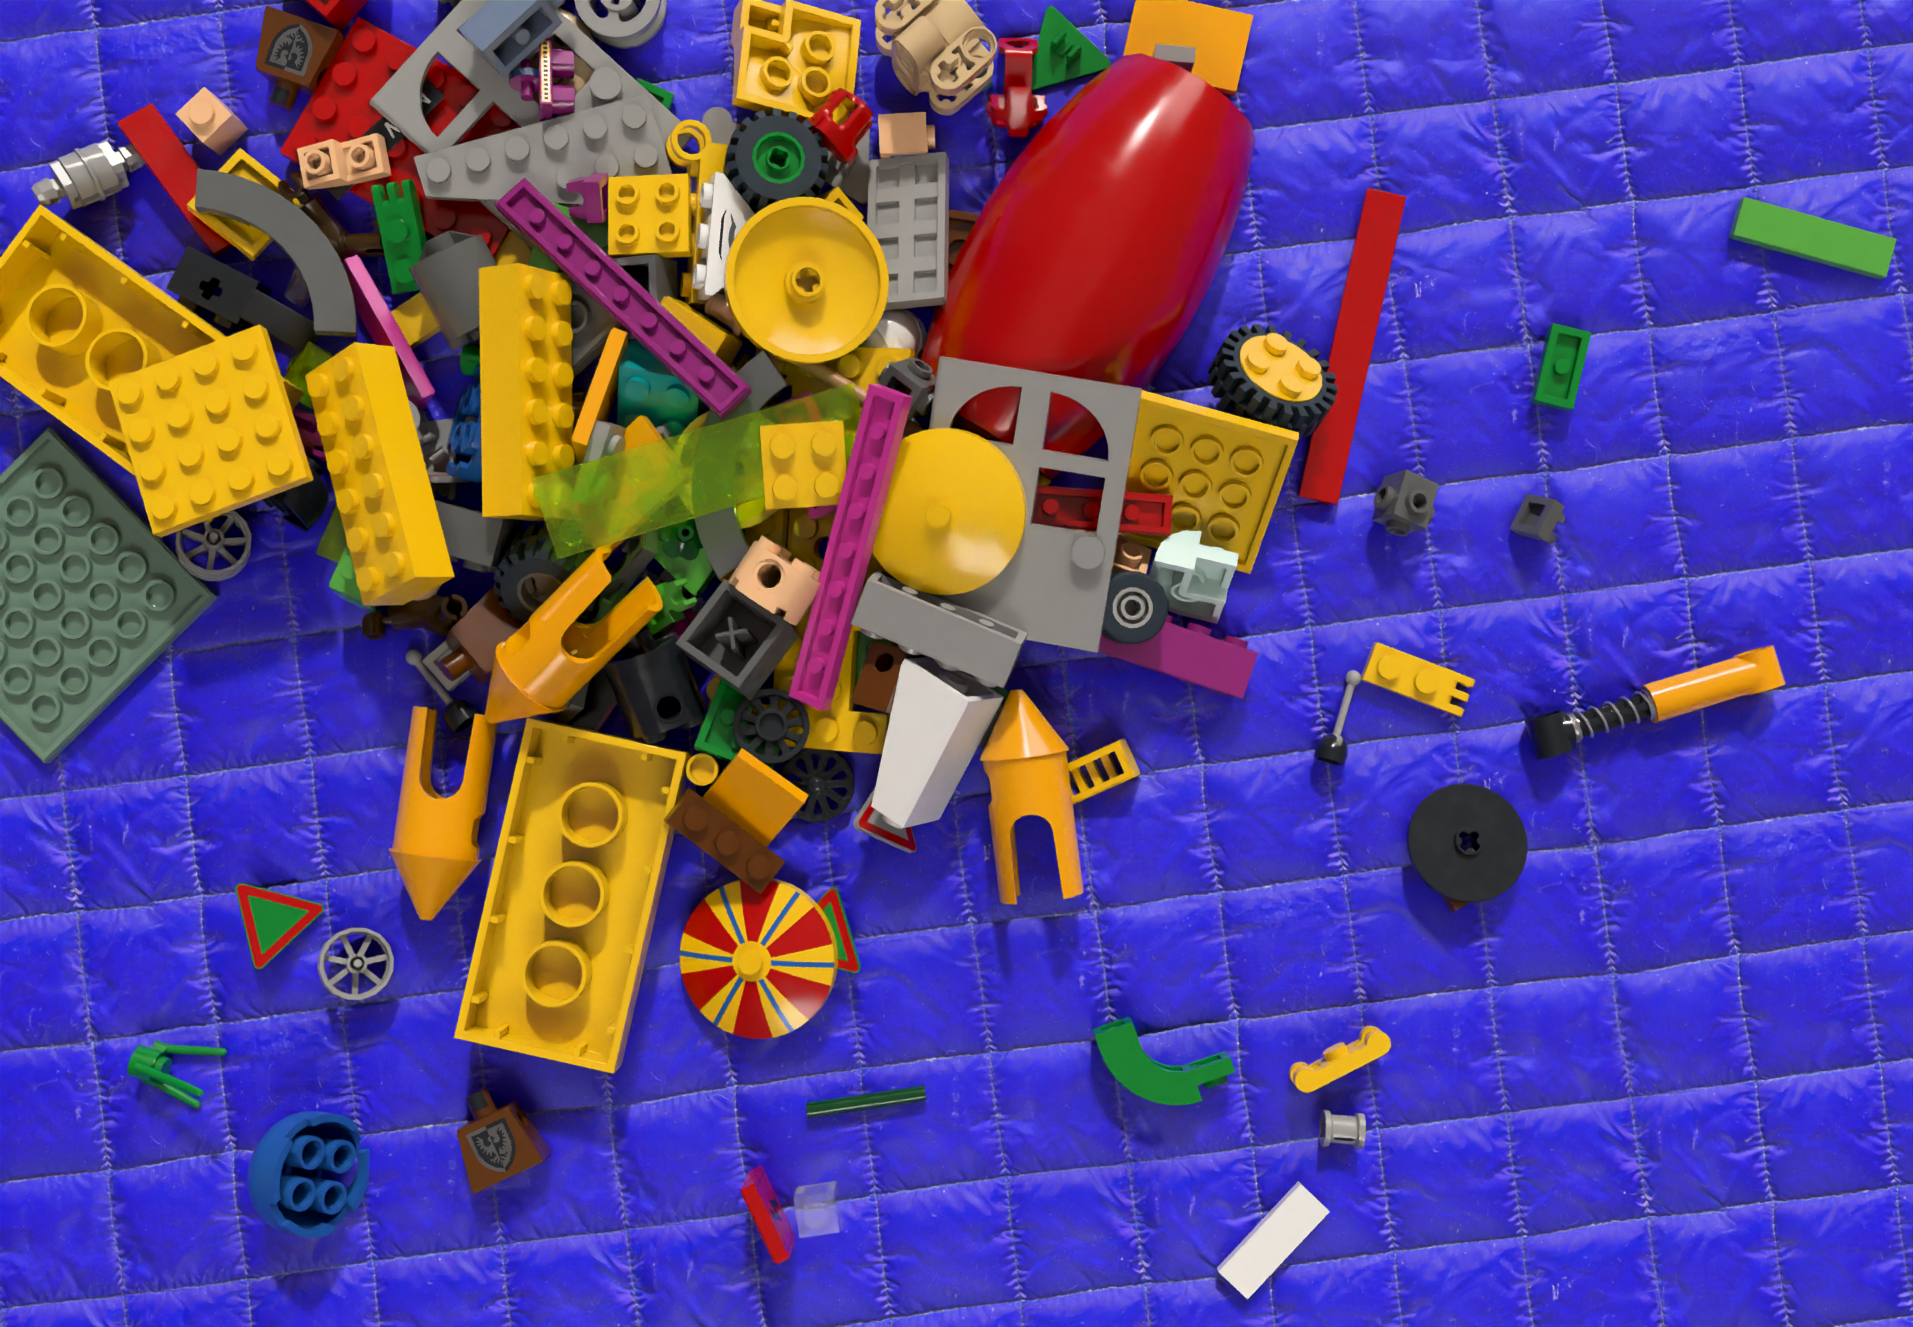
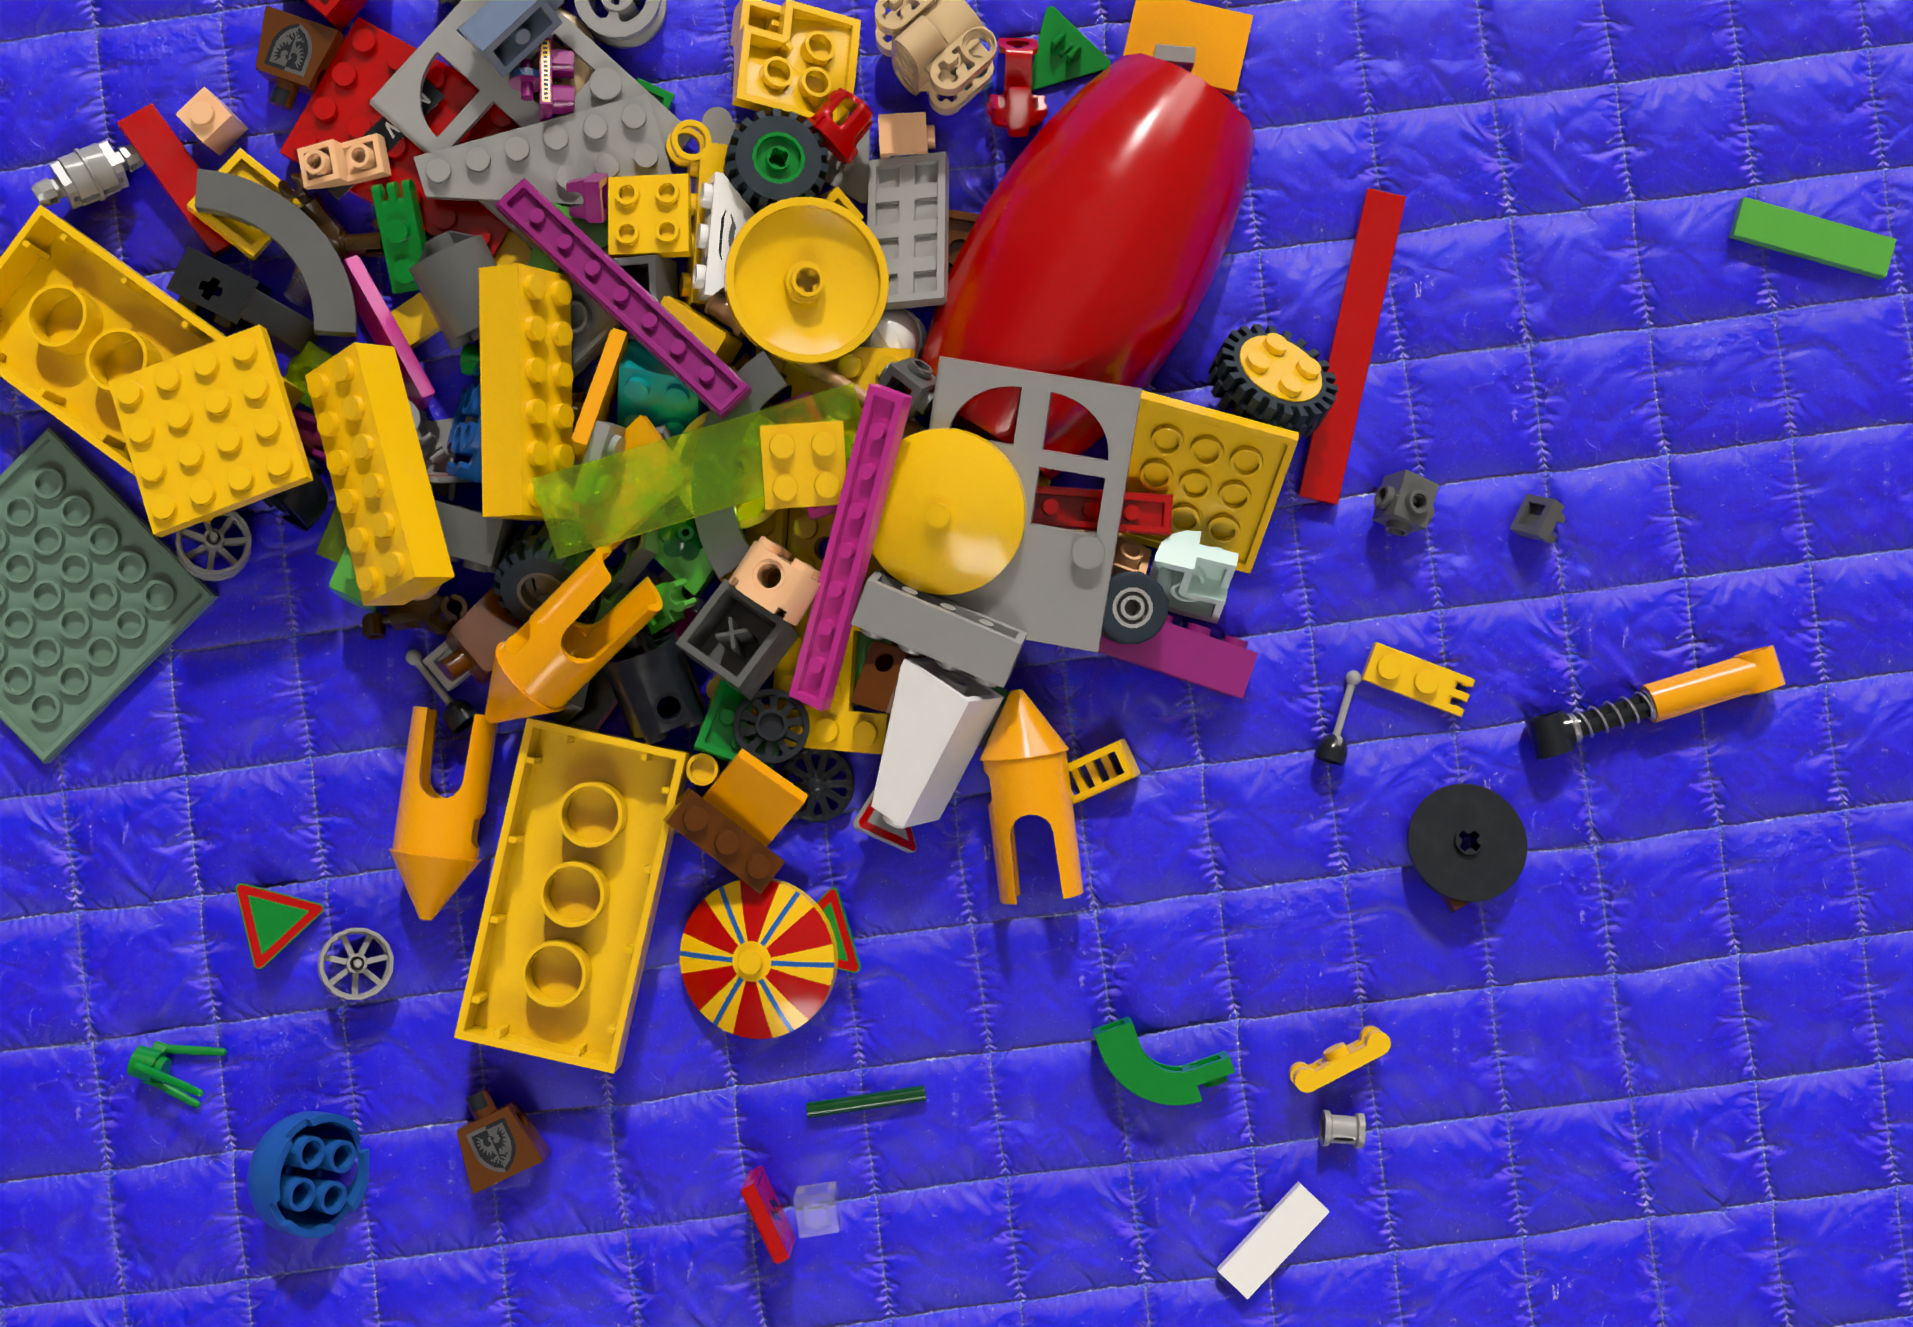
(1560, 367): green plate -> none

